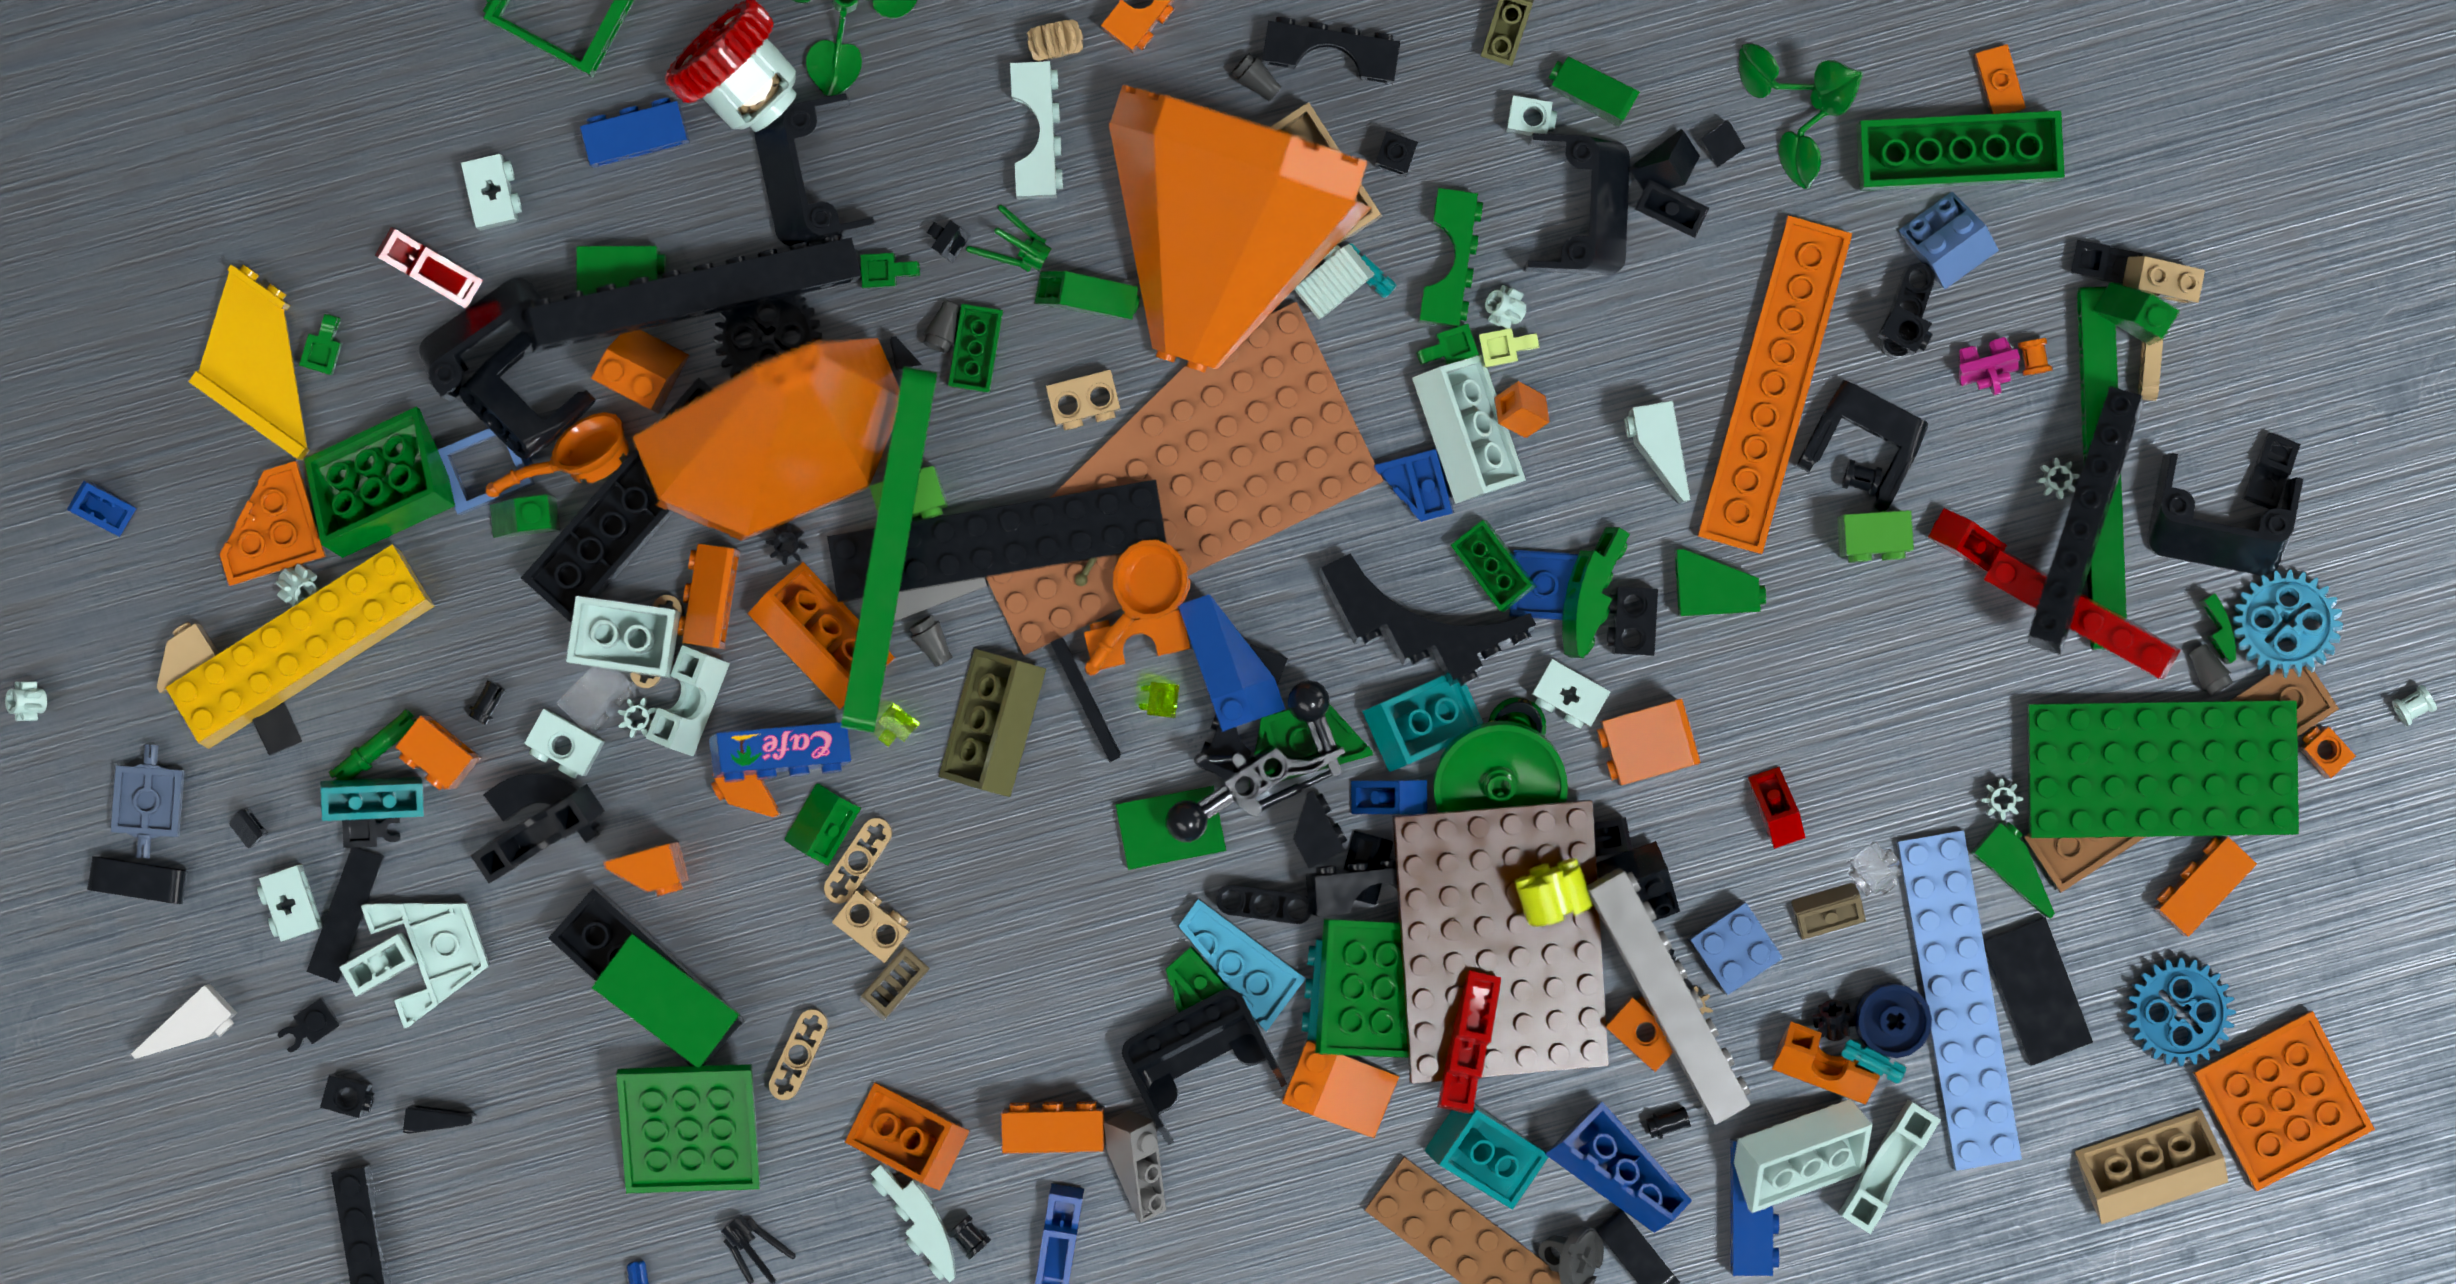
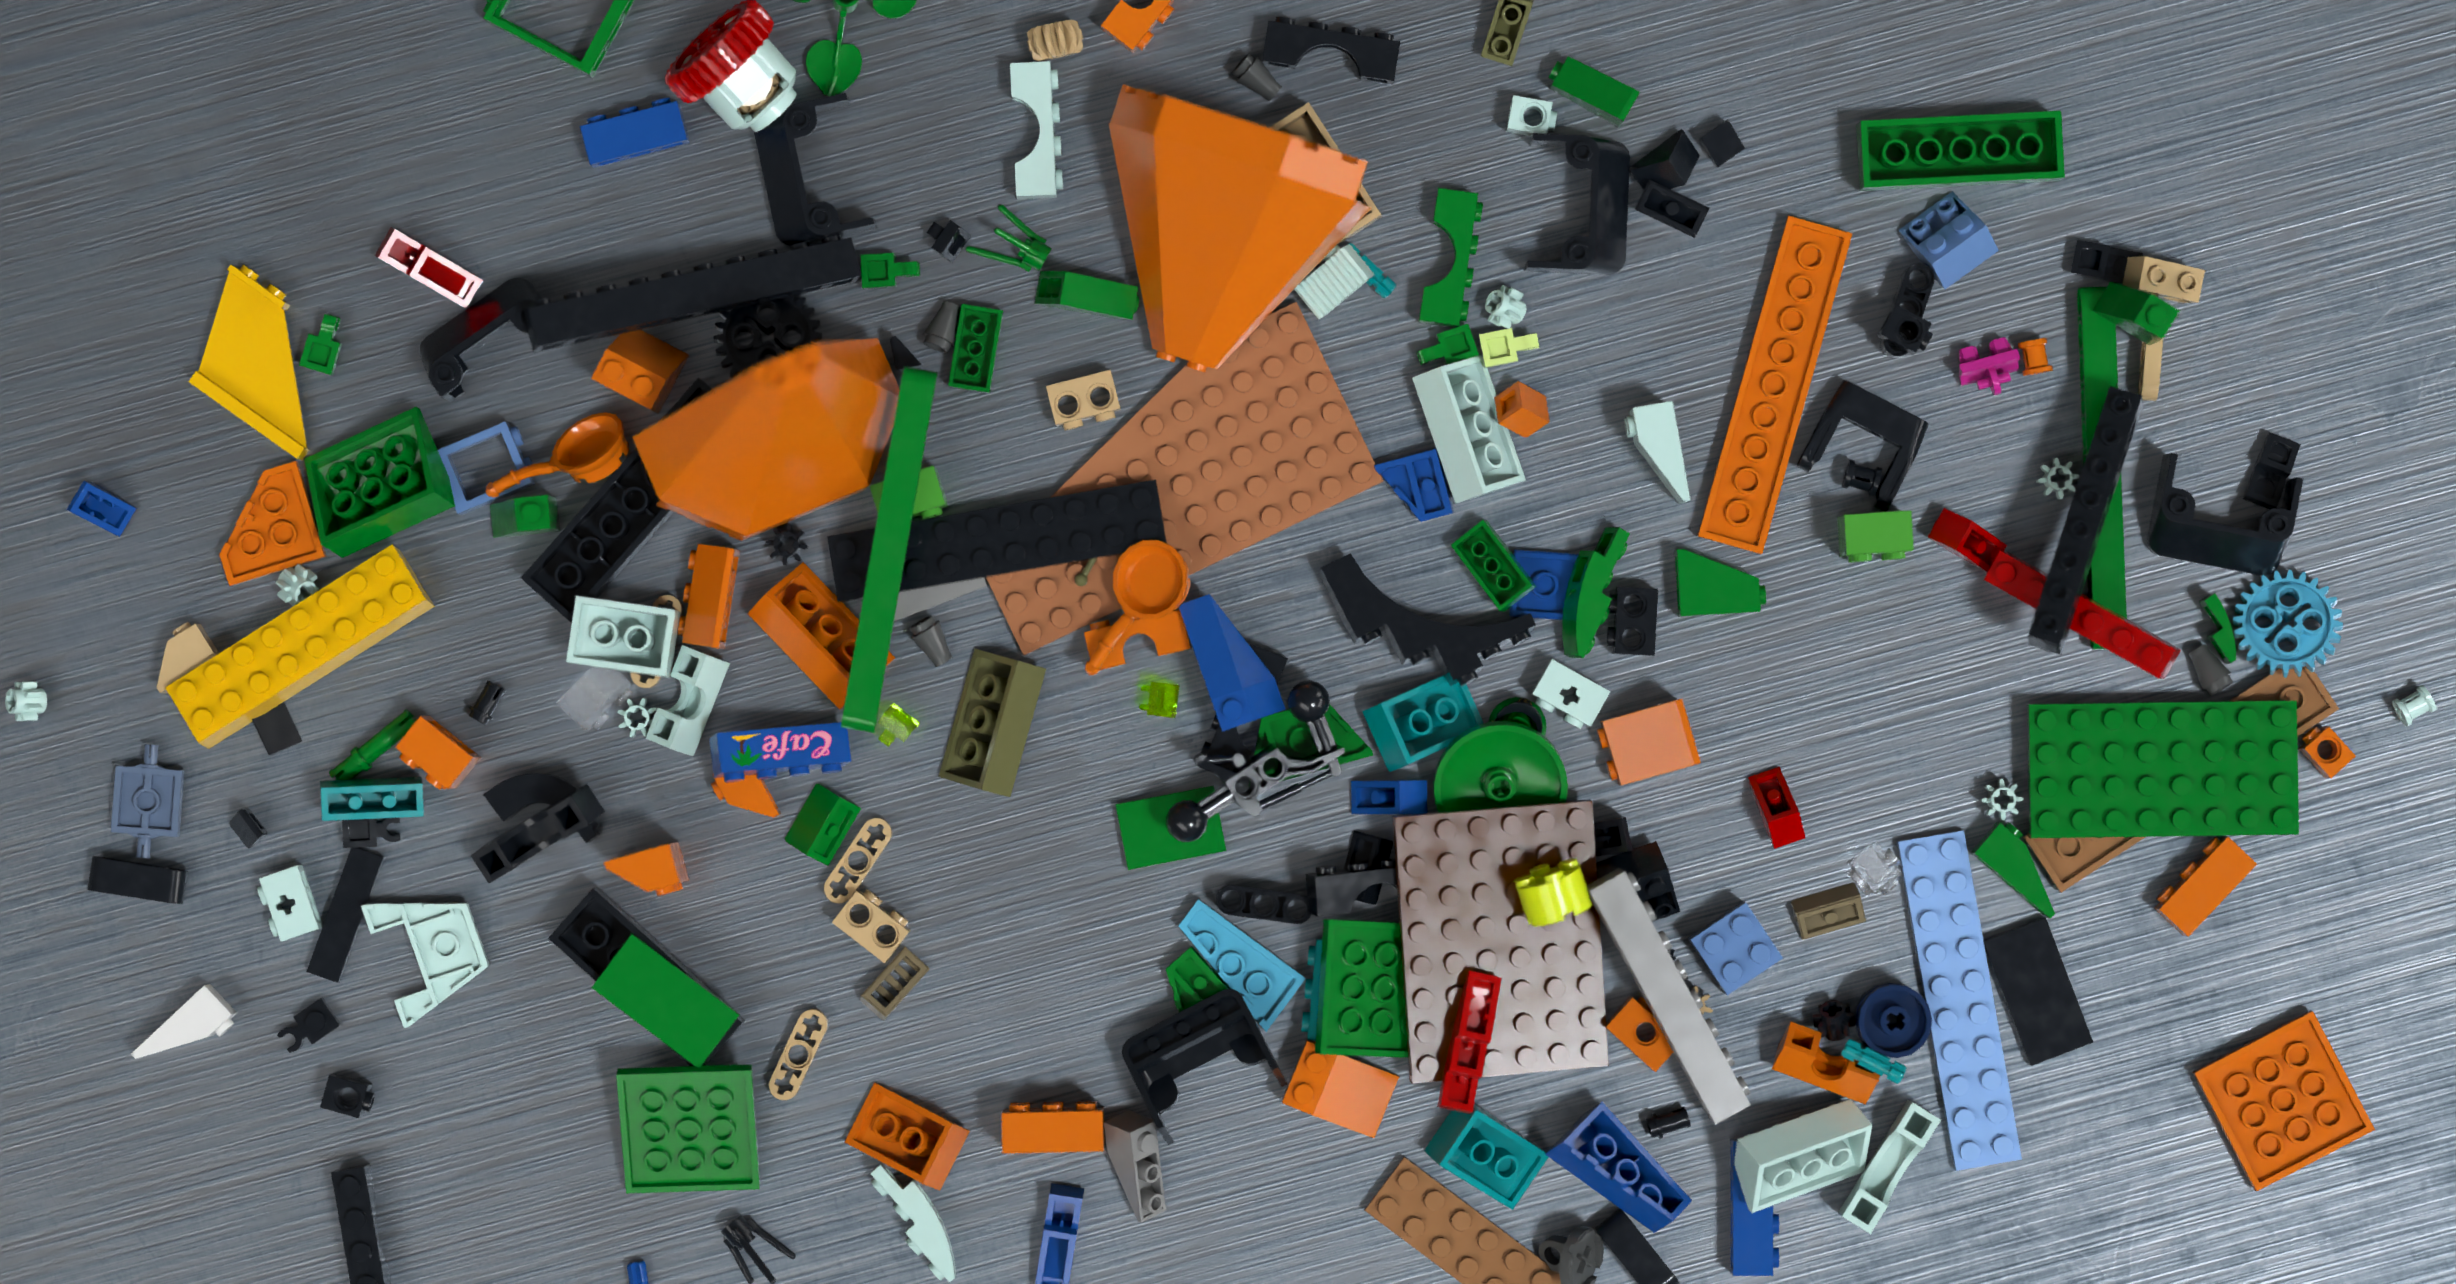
(379, 964): light aqua brick -> none
(427, 1118): black slope -> none
(478, 177): light aqua brick -> none
(507, 413): black connector -> none
(584, 744): light aqua brick -> none
(616, 265): green slope -> none
(969, 1237): black bush -> none
(1086, 699): black tile -> none
(1315, 834): black slope -> none
(1396, 154): black brick -> none
(1831, 93): green plant -> none
(2000, 80): orange plate -> none
(2152, 1166): tan slope -> none
(2200, 990): dark azure gear -> none

